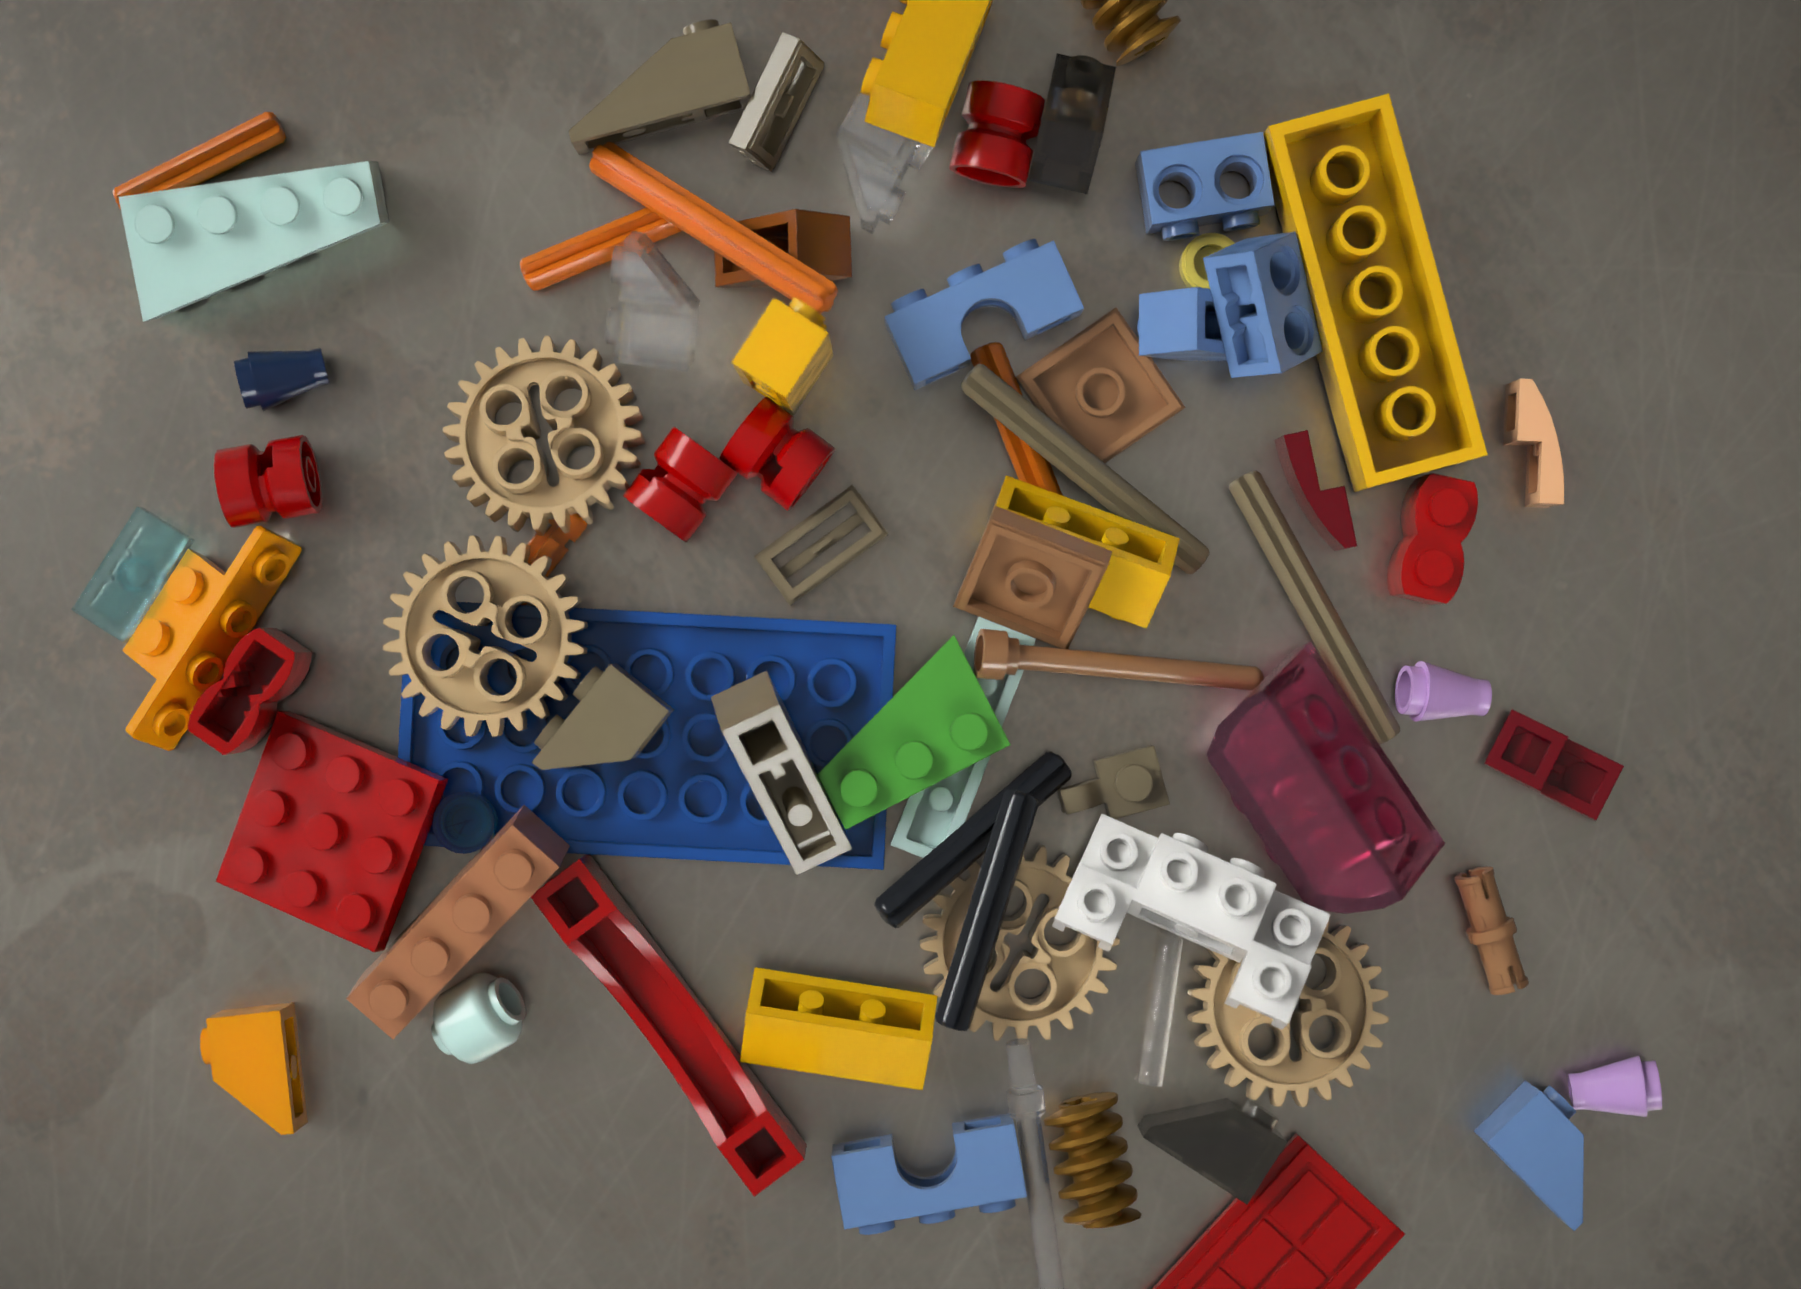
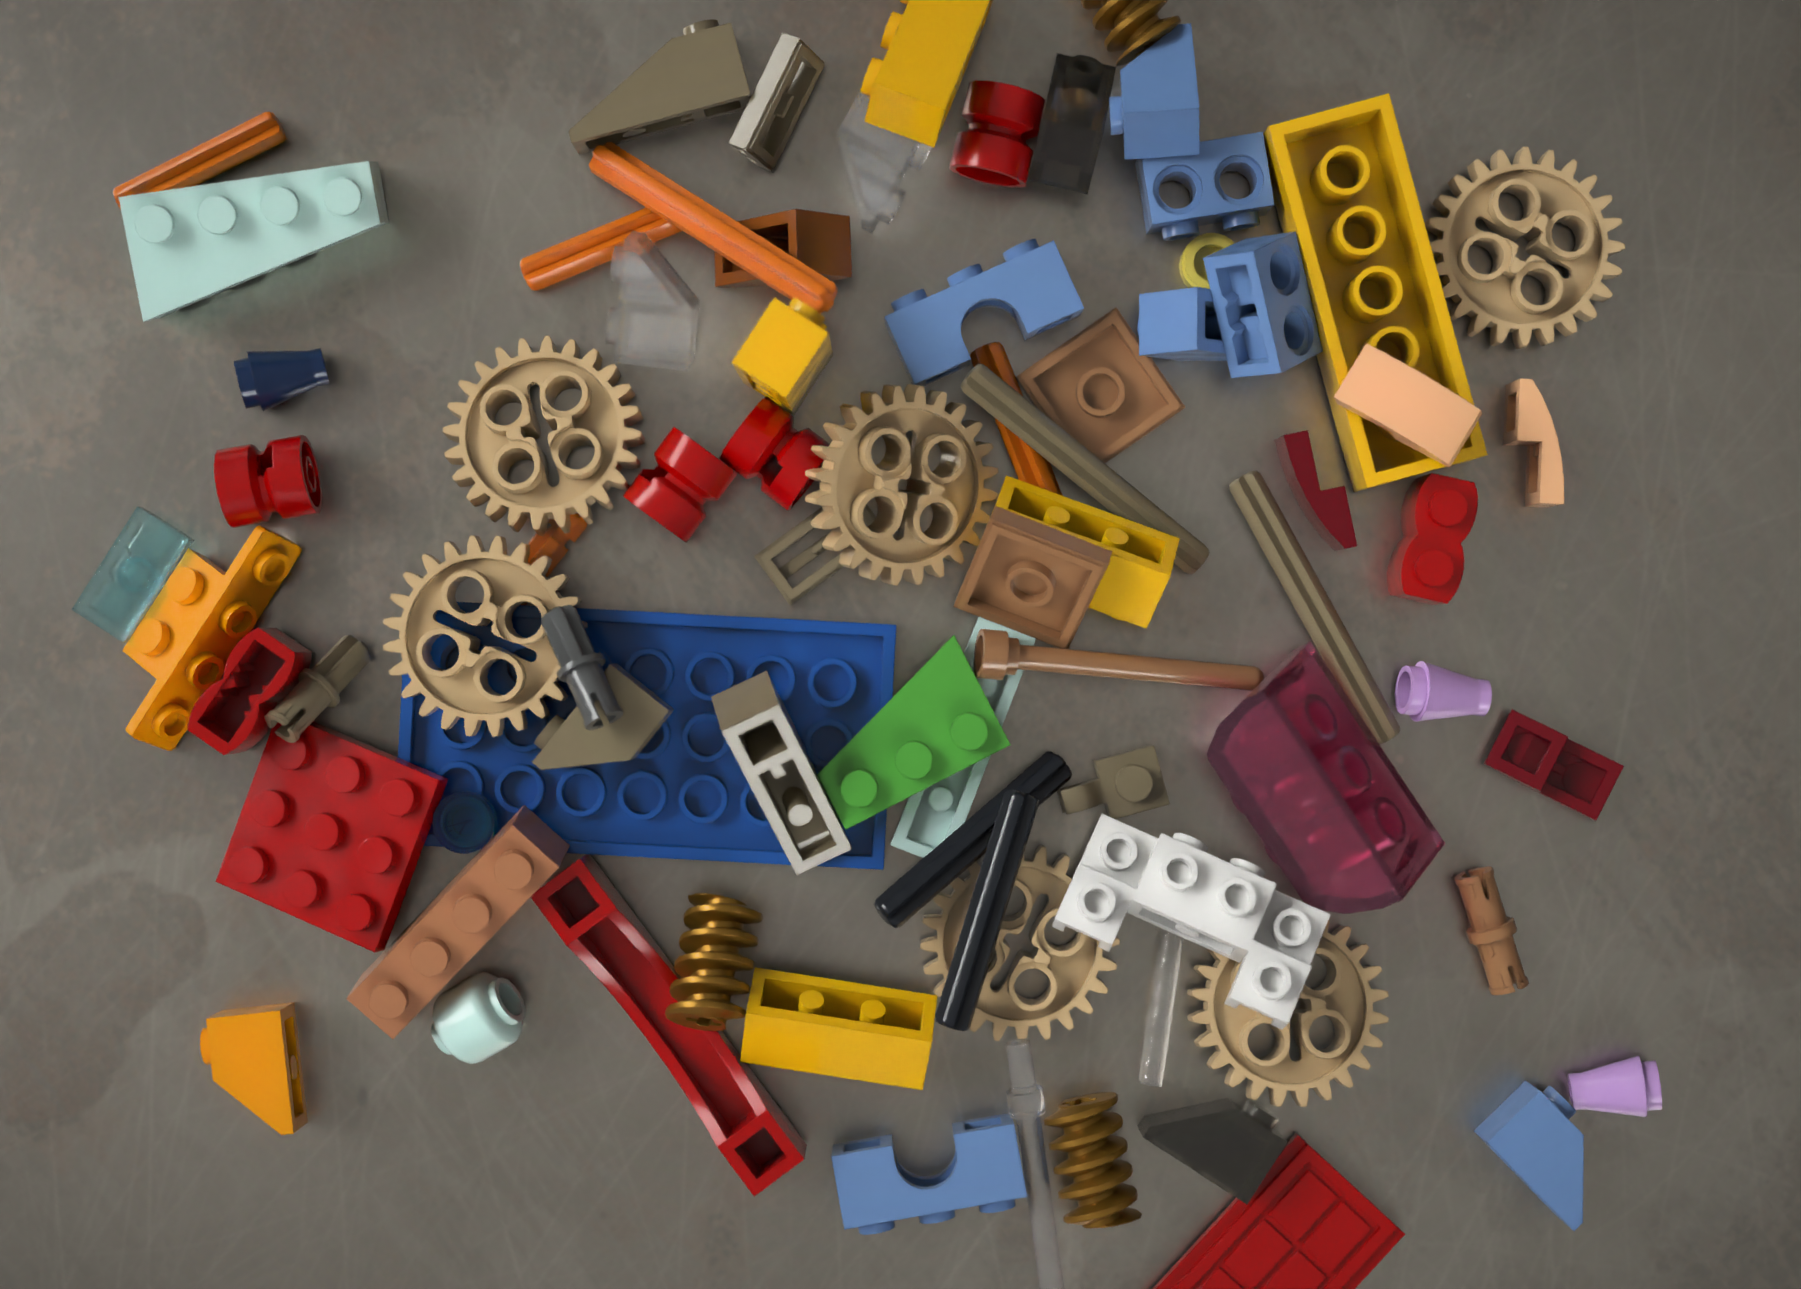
(318, 688): none -> dark tan axle
(580, 666): none -> dark grey axle
(711, 962): none -> pearl gold piece
(852, 480): none -> tan gear
(1159, 100): none -> medium blue slope
(1408, 405): none -> light nougat slope
(1547, 199): none -> tan gear

